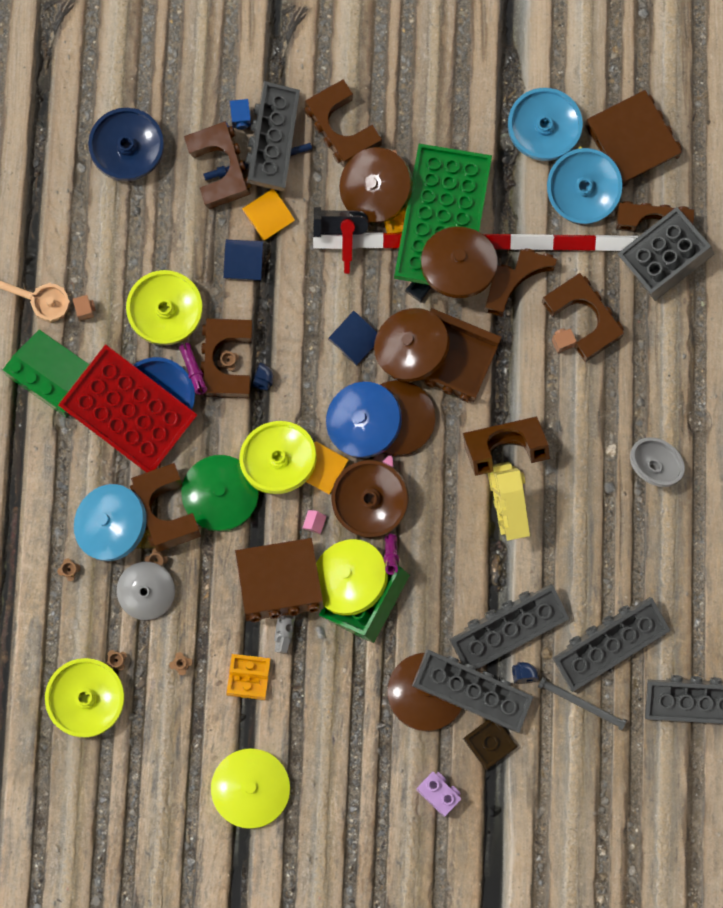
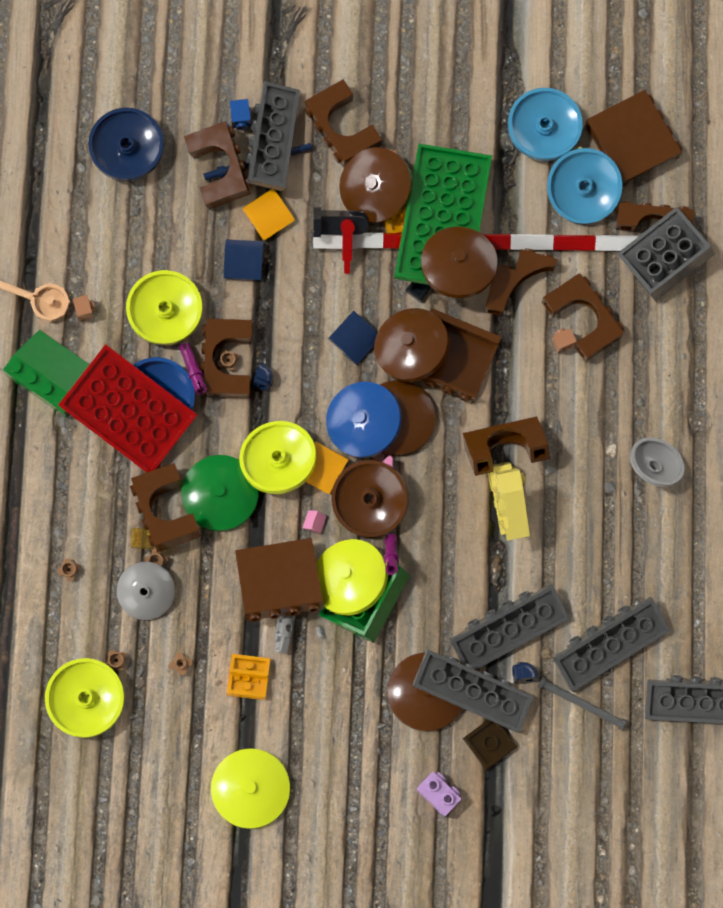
(110, 522): dark azure dish -> none

